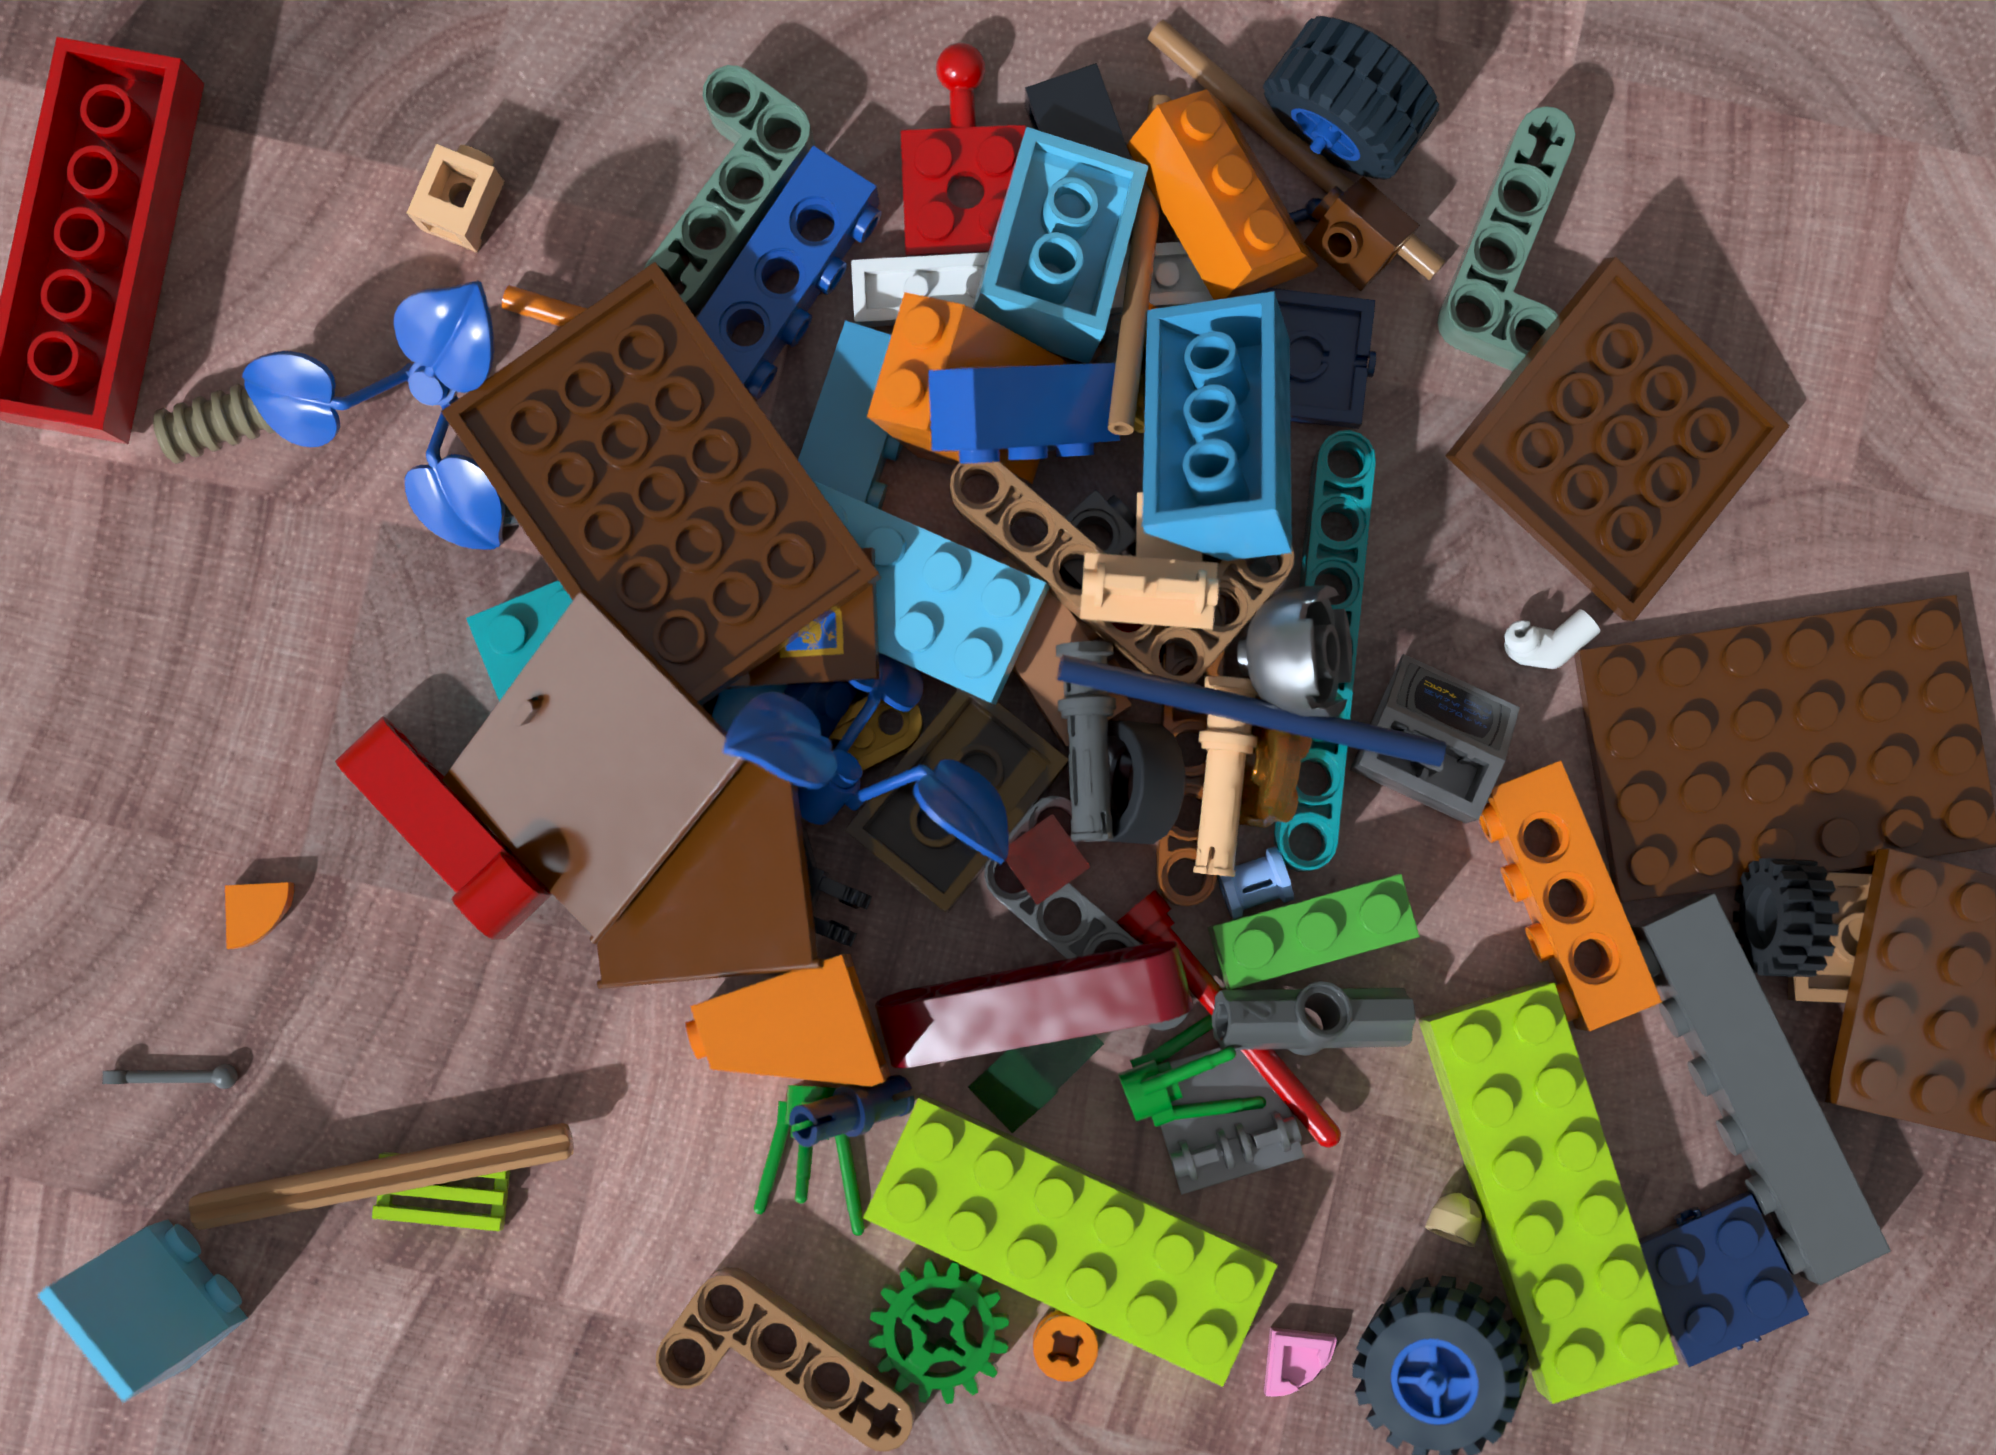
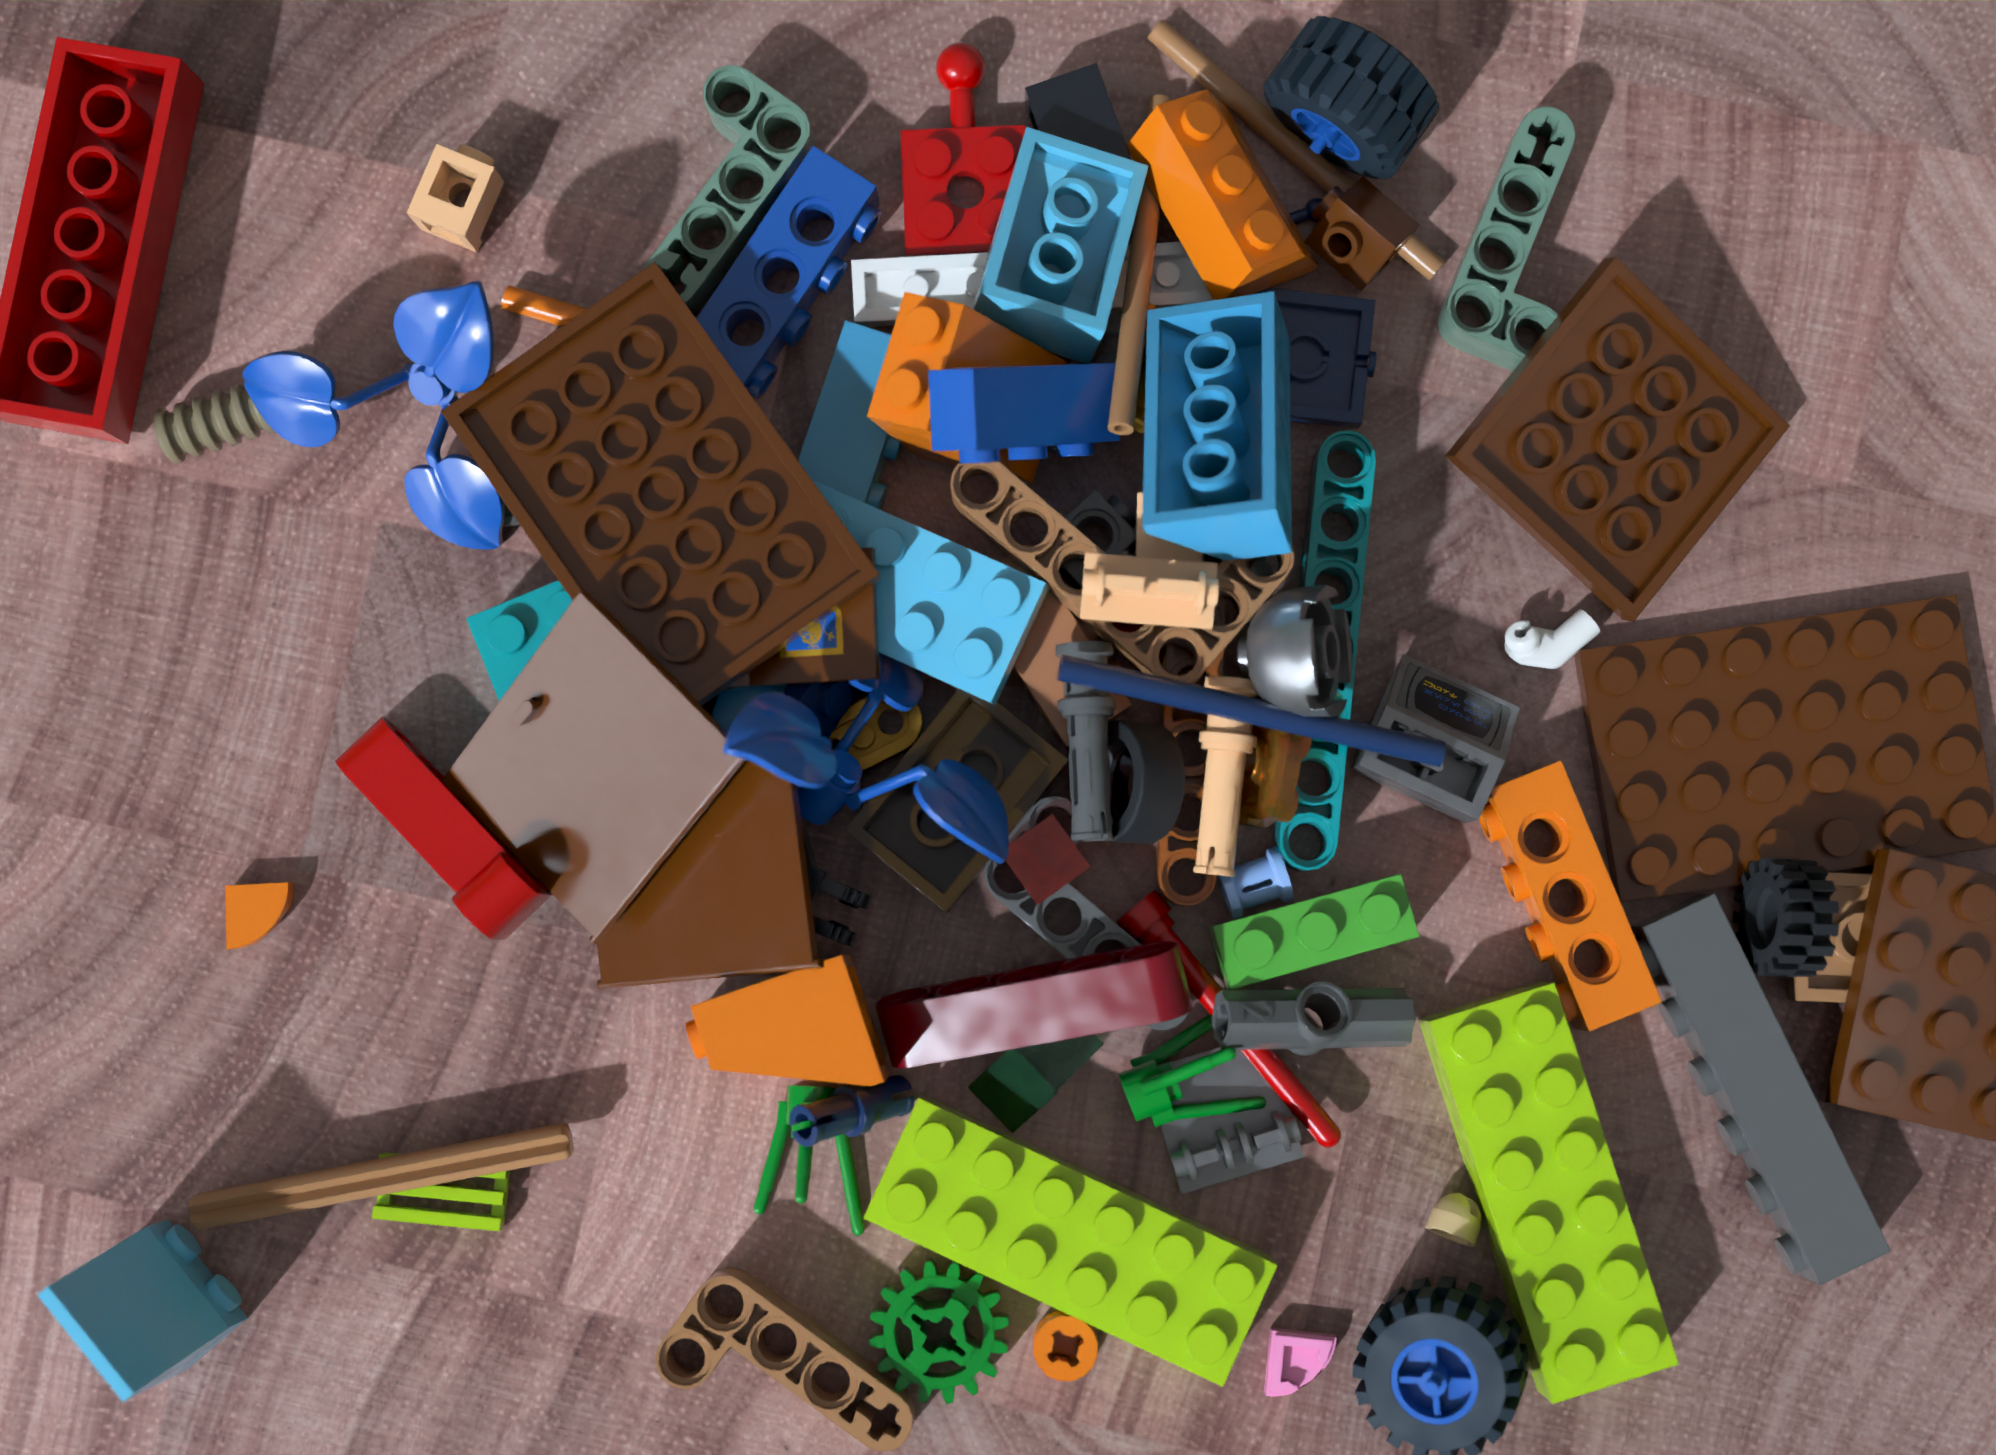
(222, 1076): dark grey hinge -> none
(1720, 1279): dark blue plate -> none

